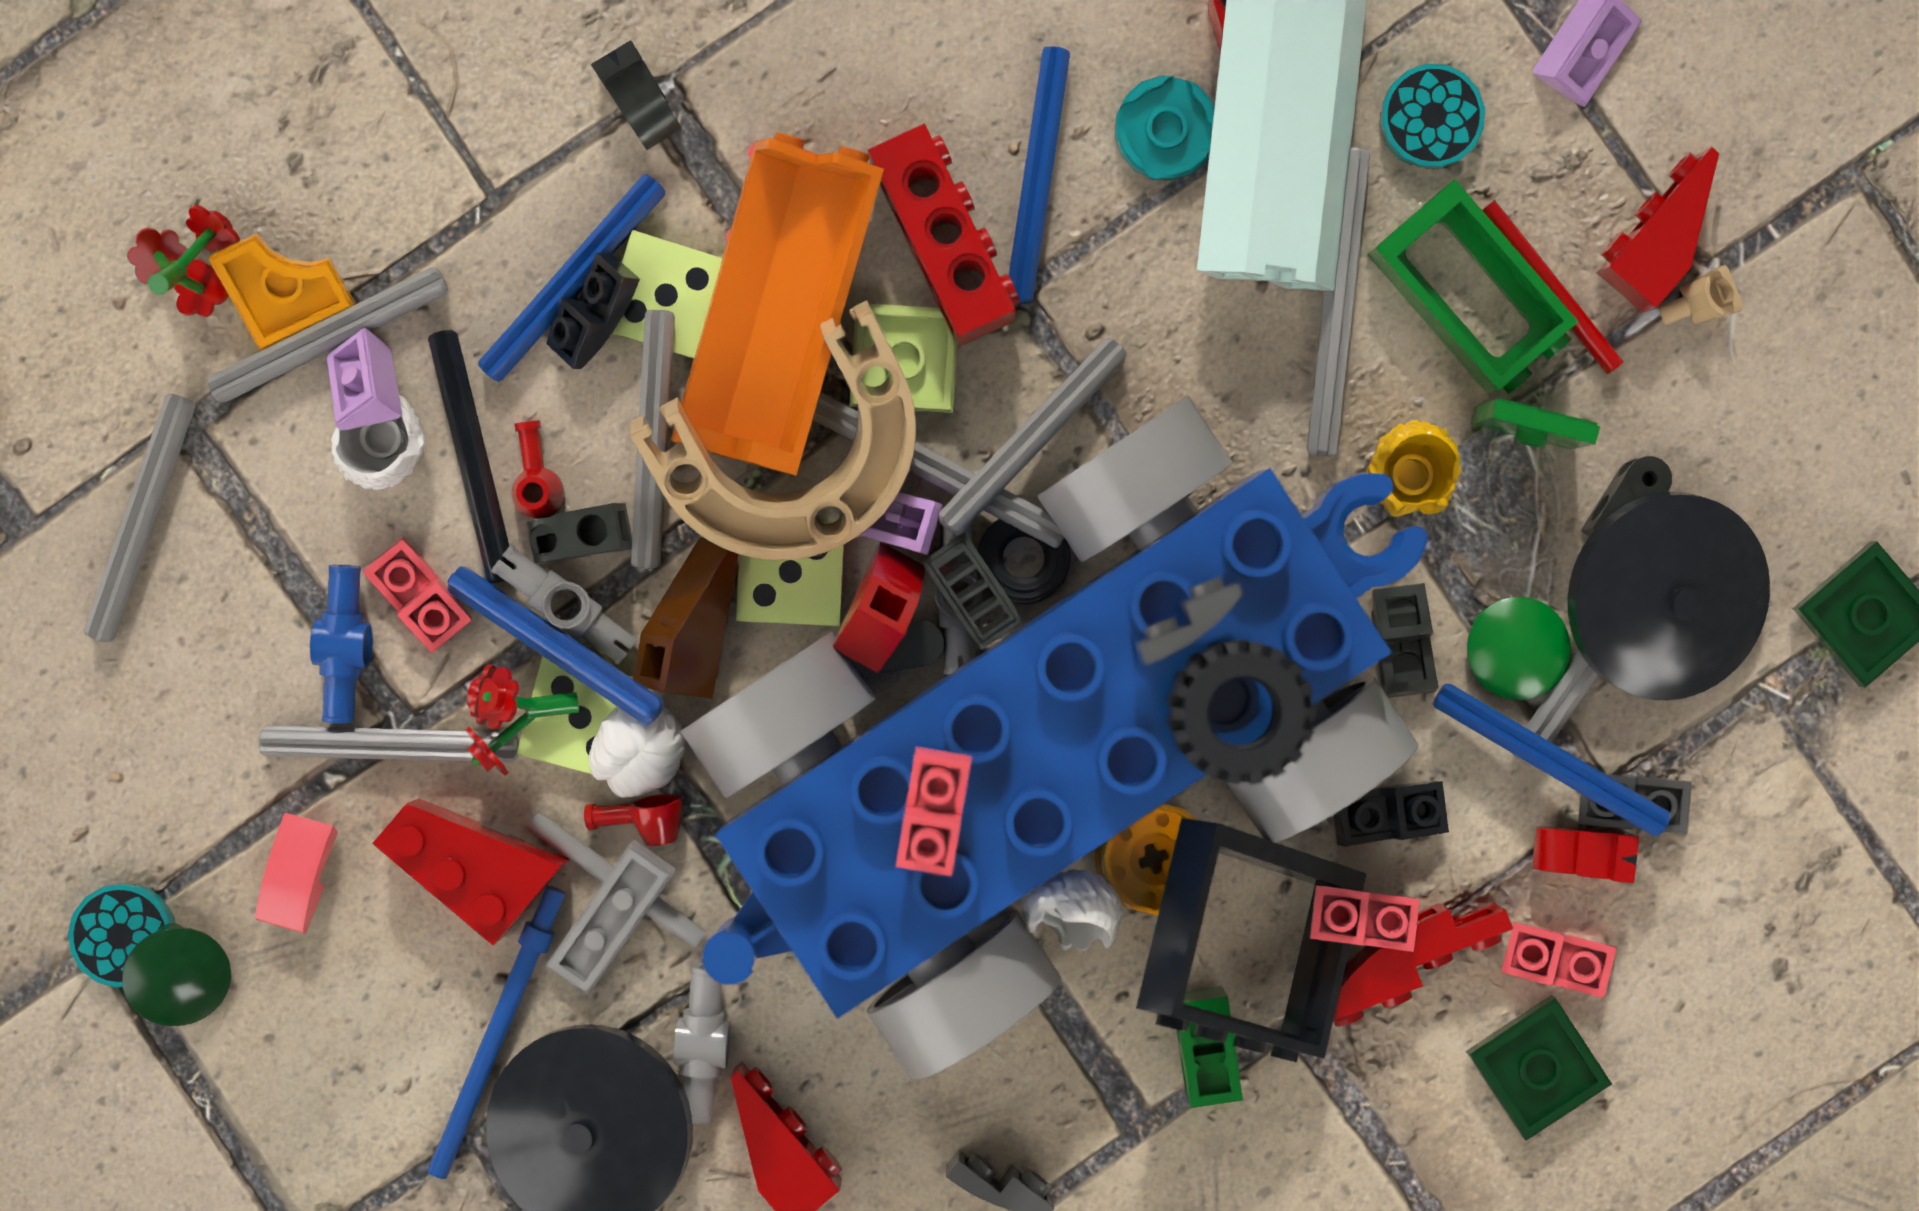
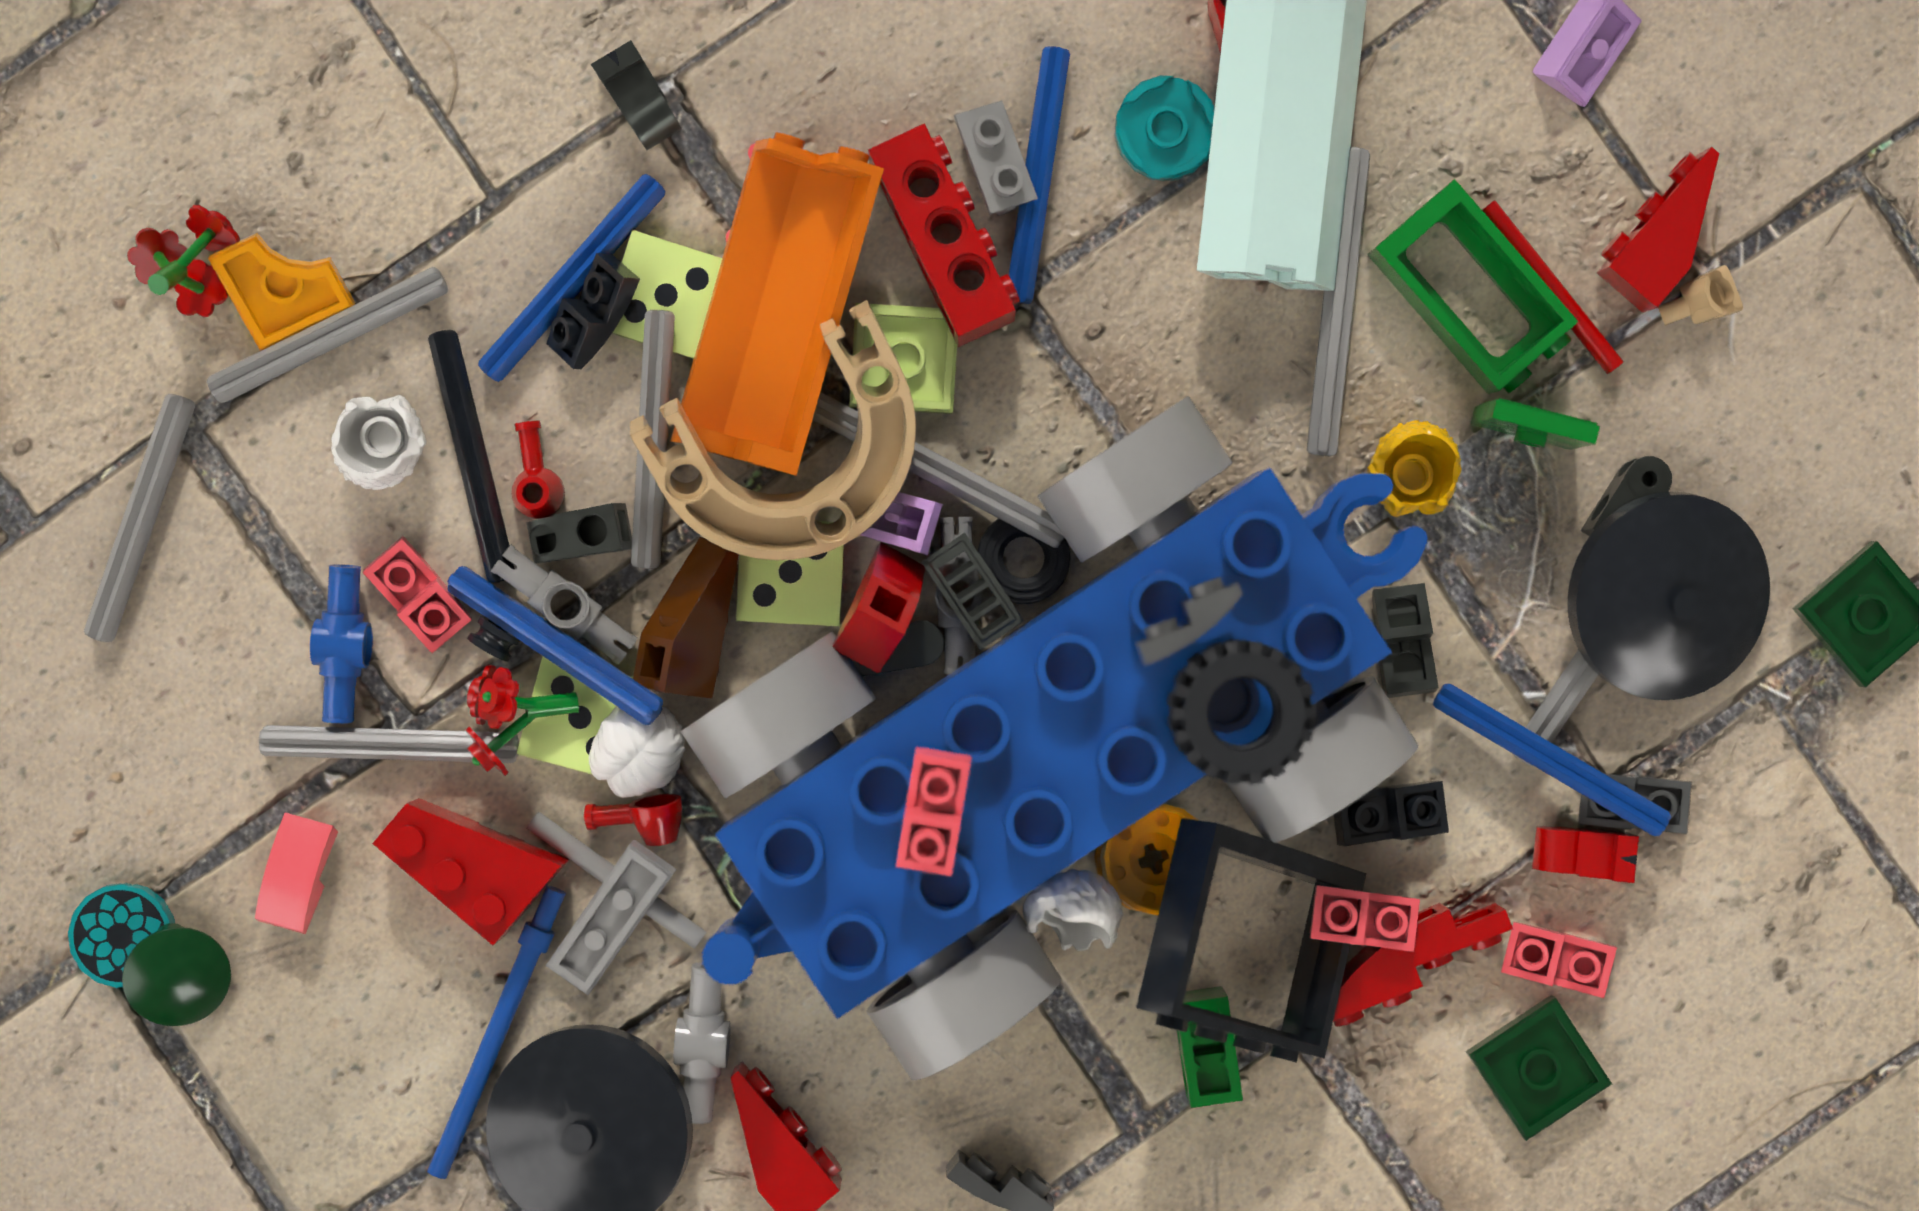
(363, 382): lavender slope -> none
(493, 639): none -> black bush
(995, 158): none -> light grey hinge
(1032, 436): light grey axle -> none
(1432, 116): tile -> none
(1518, 648): green dish -> none

